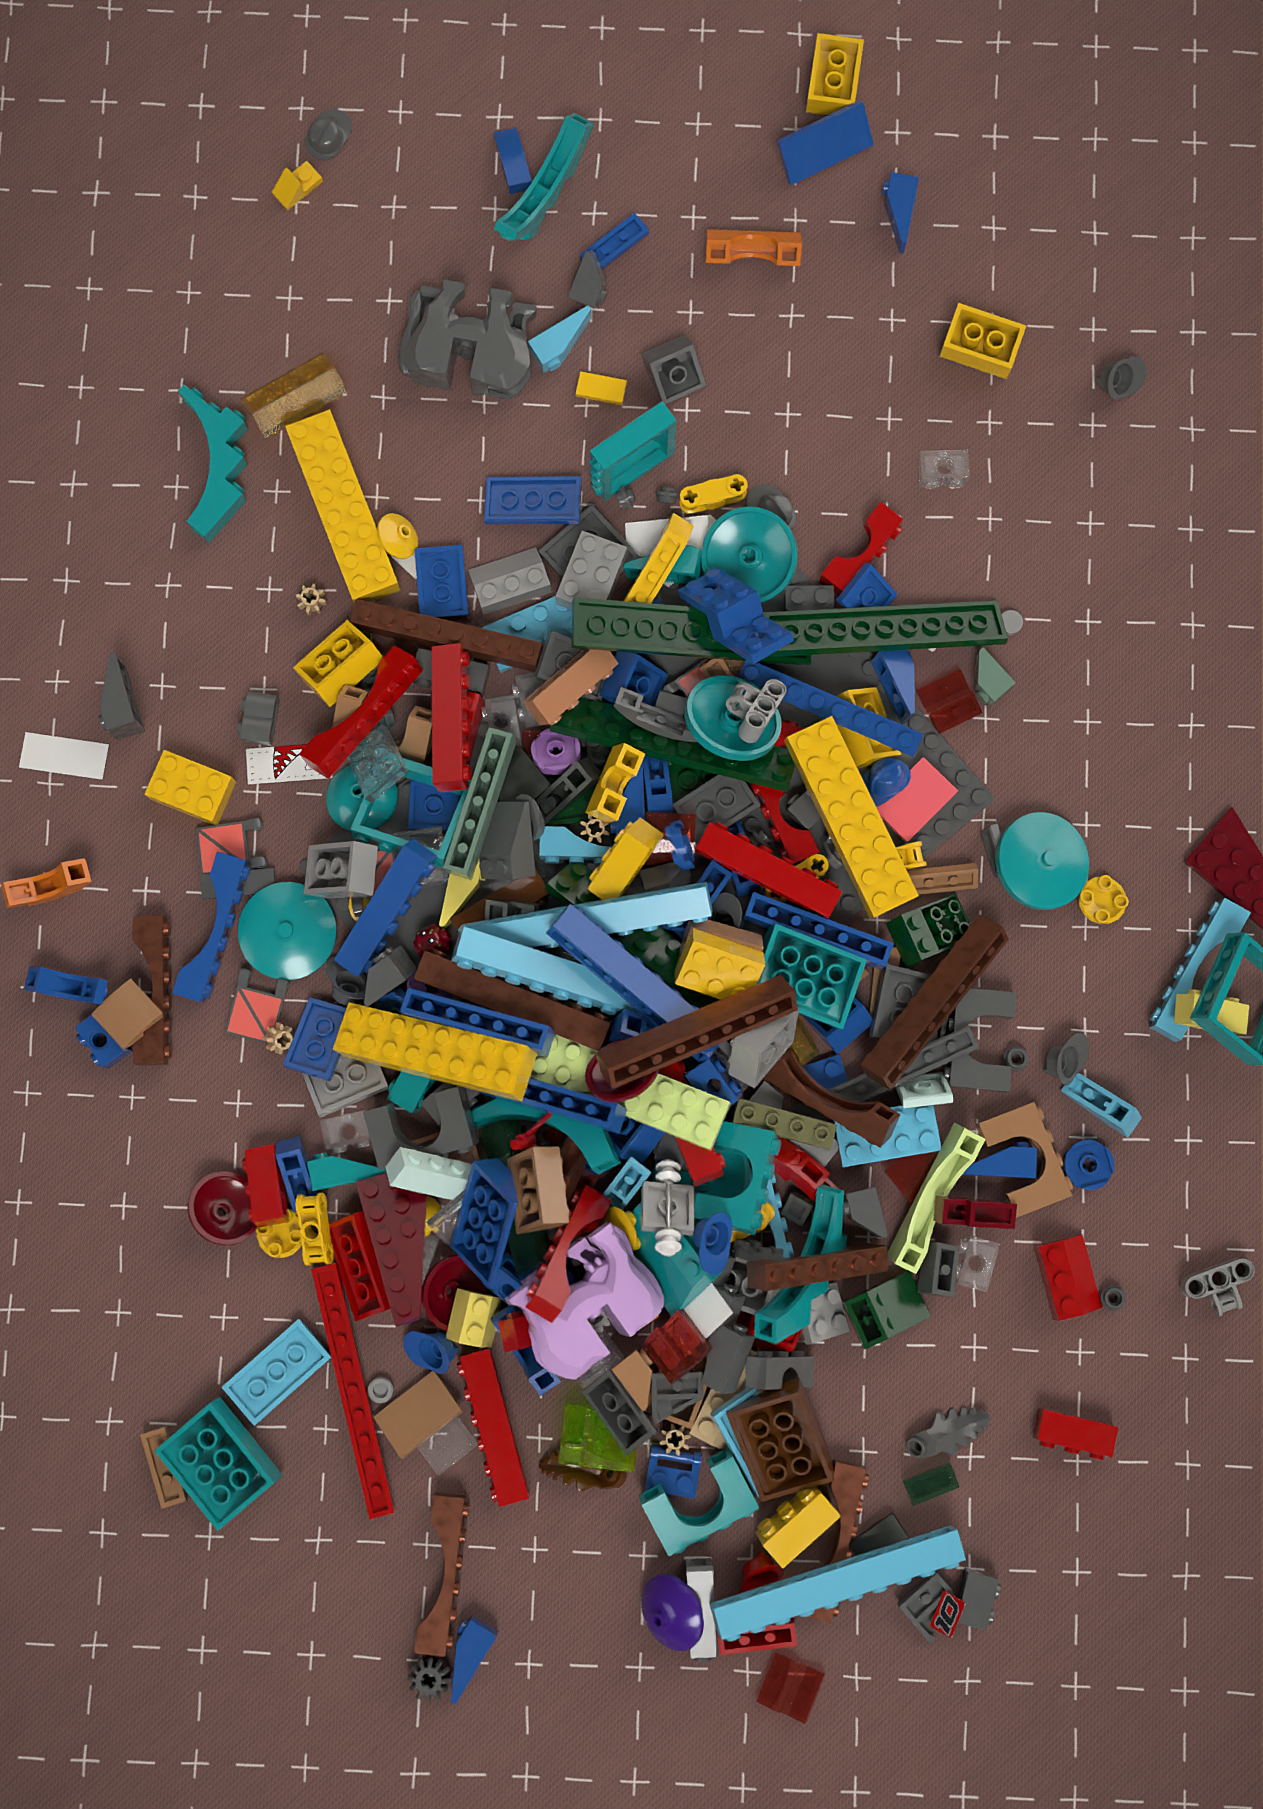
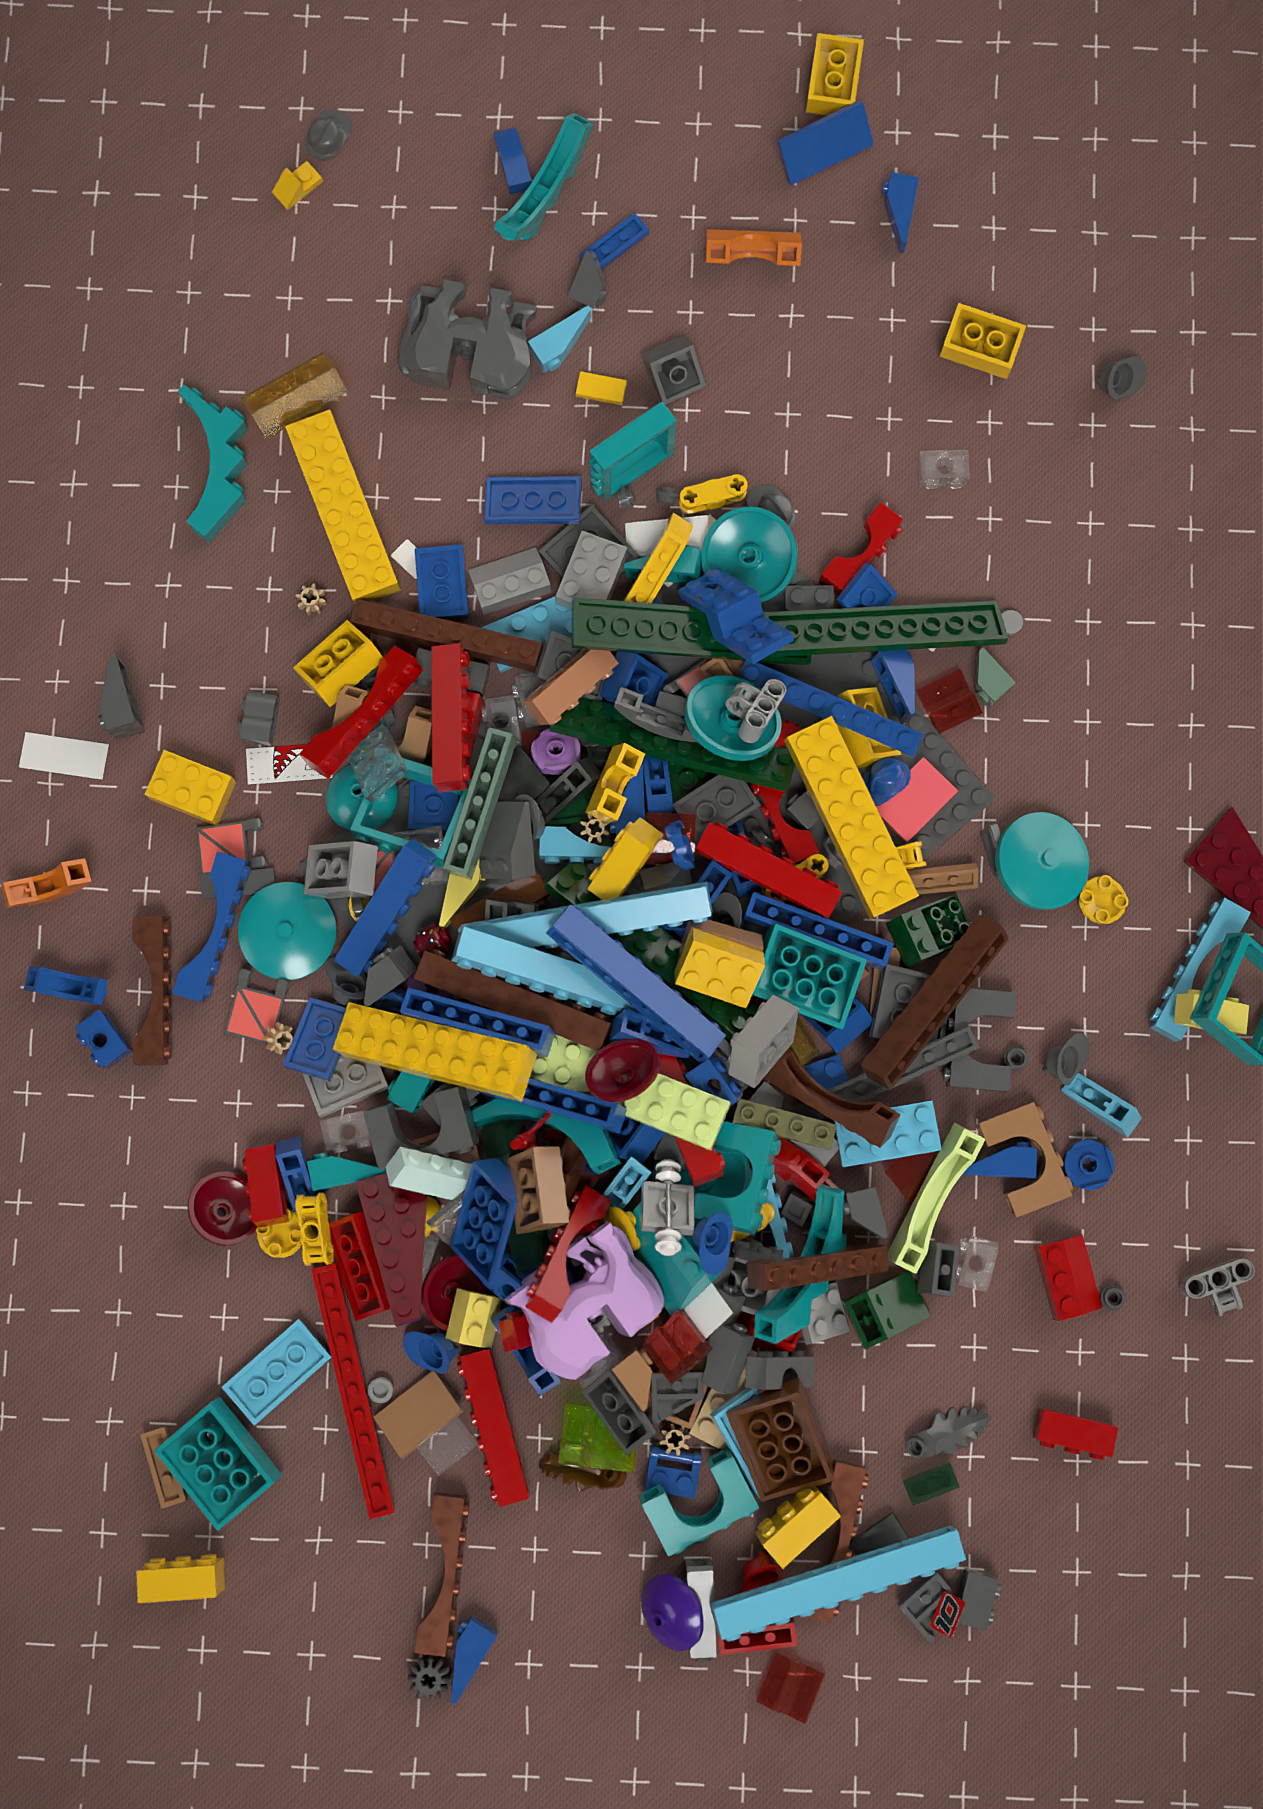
(127, 1014): medium nougat slope -> none
(180, 1579): none -> yellow brick
(397, 536): yellow dish -> none
(696, 1031): copper brick -> none
(925, 1090): light aqua tile -> none
(975, 1212): dark red slope -> none

